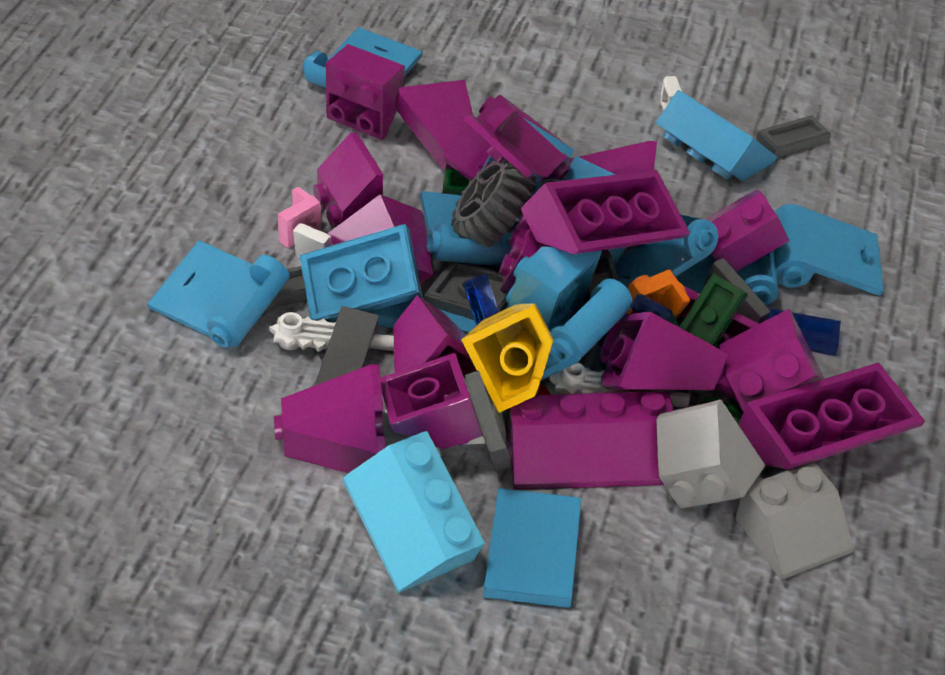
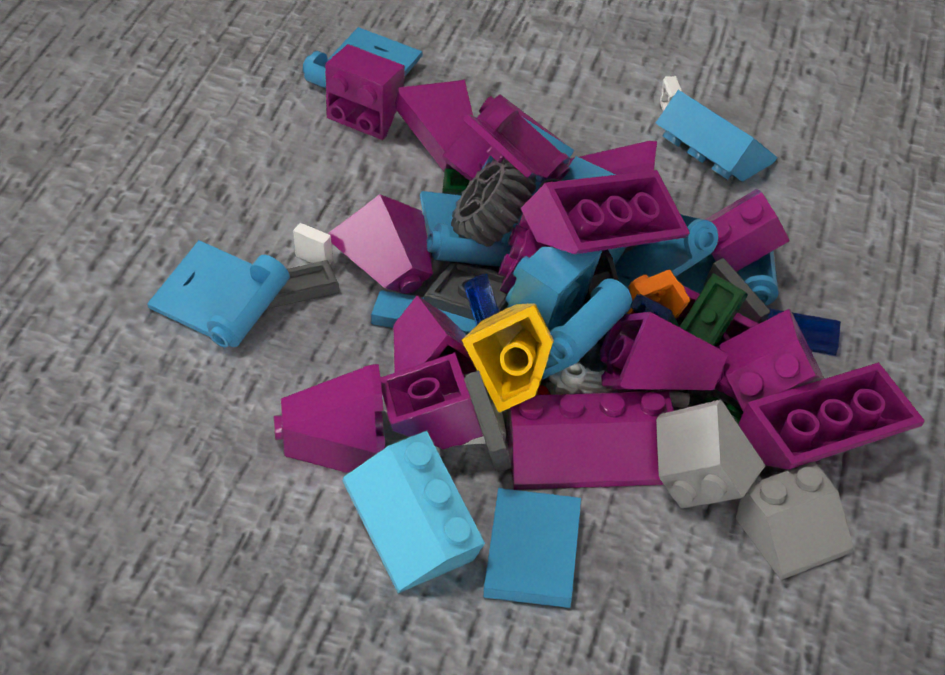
(296, 332): white piece -> none
(304, 210): bright pink bracket -> none
(347, 180): magenta slope -> none
(348, 343): dark grey tile -> none
(361, 274): dark azure tile -> none
(793, 136): dark grey tile -> none
(826, 248): dark azure door -> none

